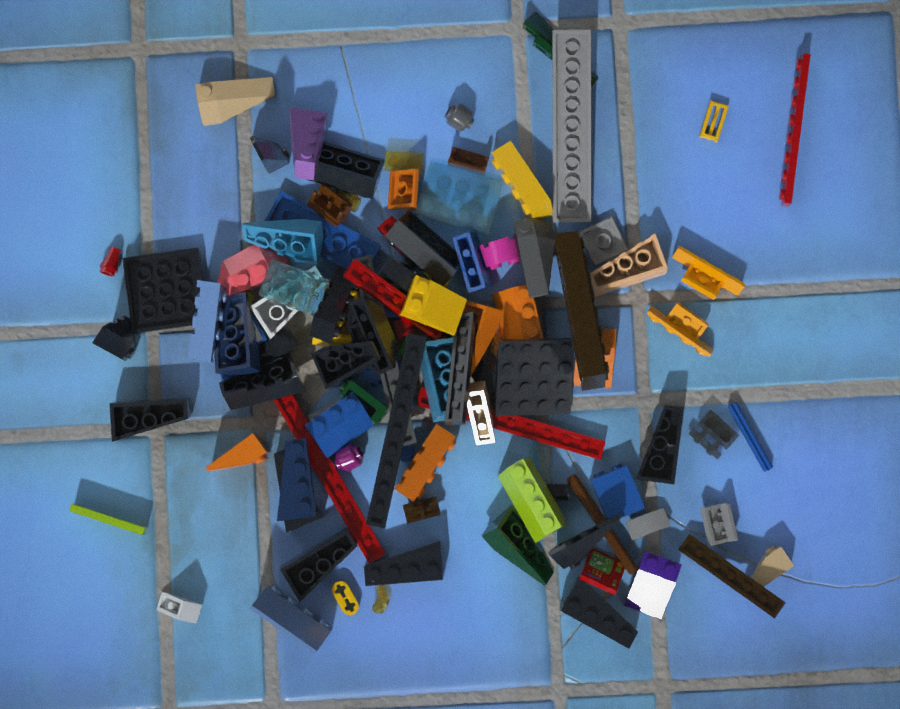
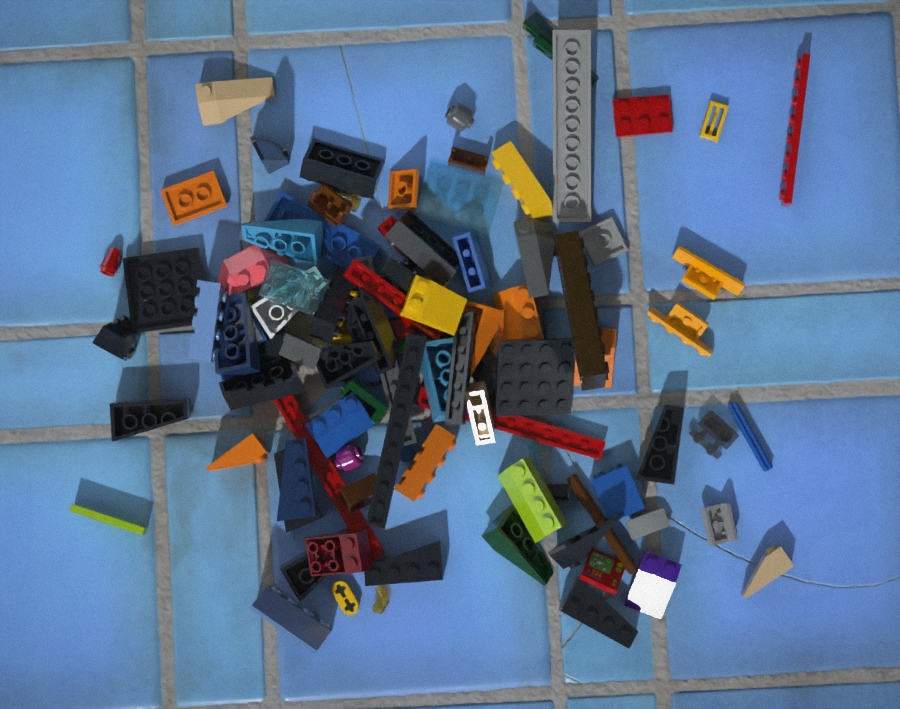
(179, 607): white slope -> none
(193, 198): none -> orange plate
(300, 351): none -> dark grey panel
(307, 139): medium lavender wedge -> none
(339, 553): none -> dark red slope
(358, 494): none -> reddish brown hinge
(403, 161): clear yellow plate -> none
(421, 509): dark brown hips -> none
(500, 251): dark pink brick -> none
(631, 267): light nougat wedge -> none
(642, 116): none -> red plate
(732, 576): dark brown plate -> none

